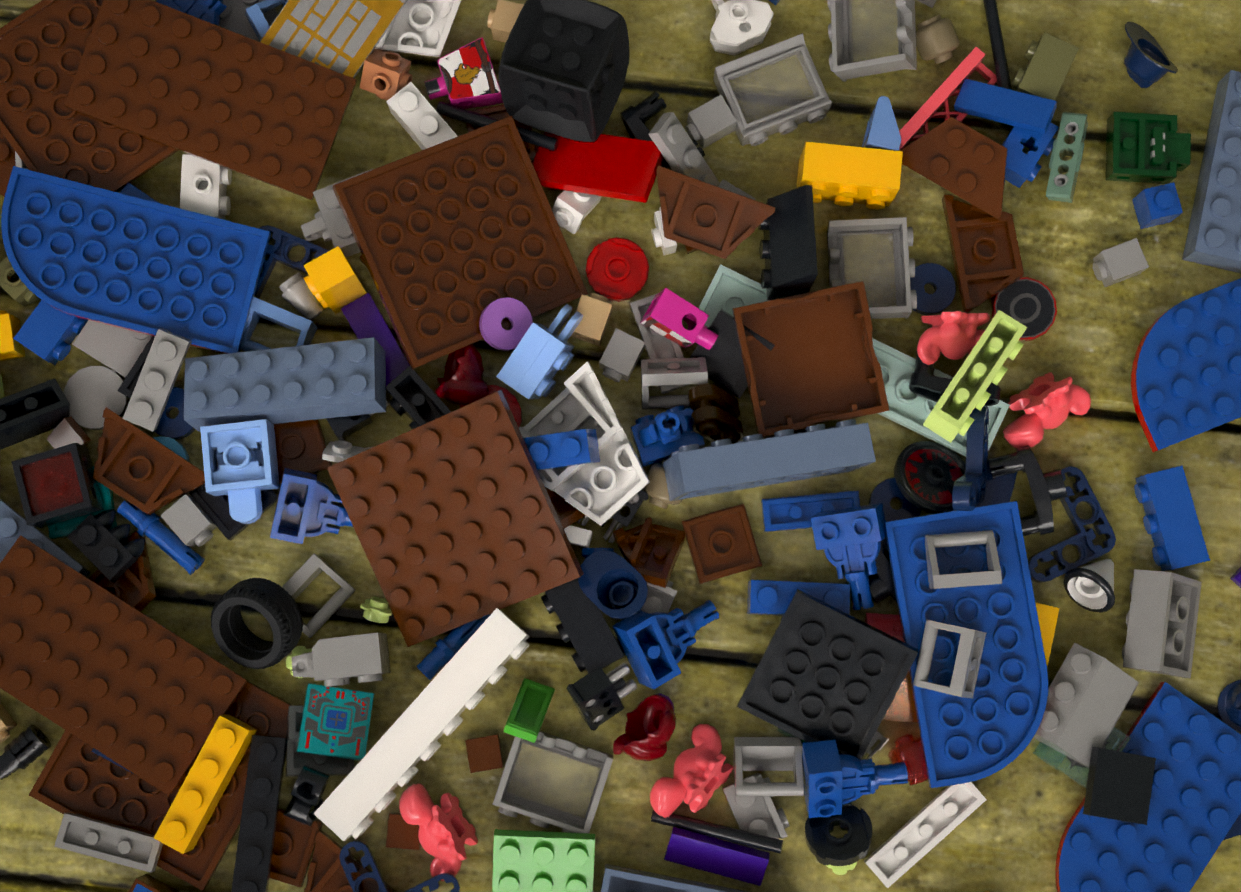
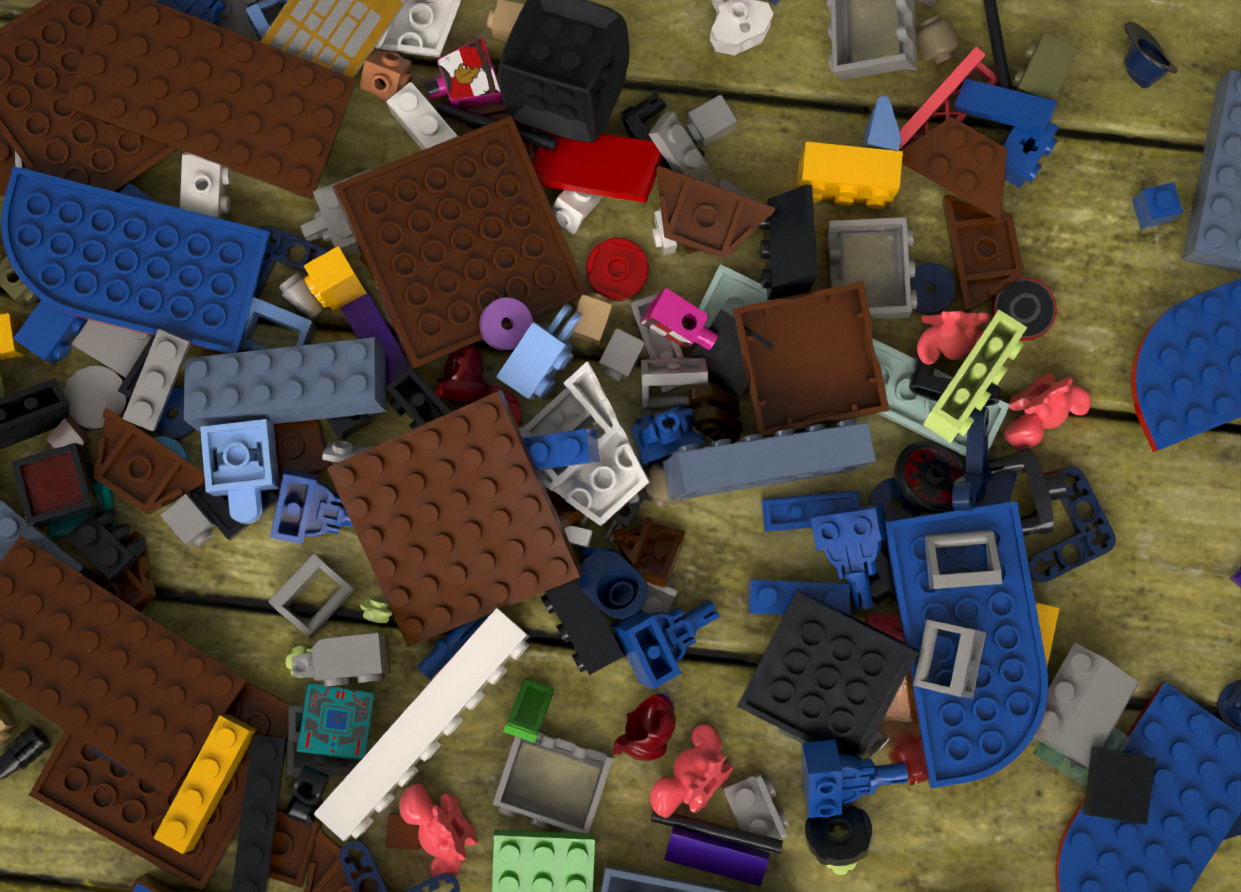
(108, 842): light grey plate -> none
(170, 543): blue pin -> none
(236, 638): black tyre -> none
(484, 753): reddish brown tile -> none
(599, 694): black piece -> none
(721, 543): reddish brown tile -> none
(768, 755): light grey tile -> none
(772, 90): window -> none
(924, 831): white plate -> none
(1071, 131): sand green piece -> none
(1092, 586): white hat -> none
(1119, 263): light grey brick -> none
(1145, 148): dark green piece -> none
(1161, 623): light grey slope -> none
(1171, 519): blue brick -> none

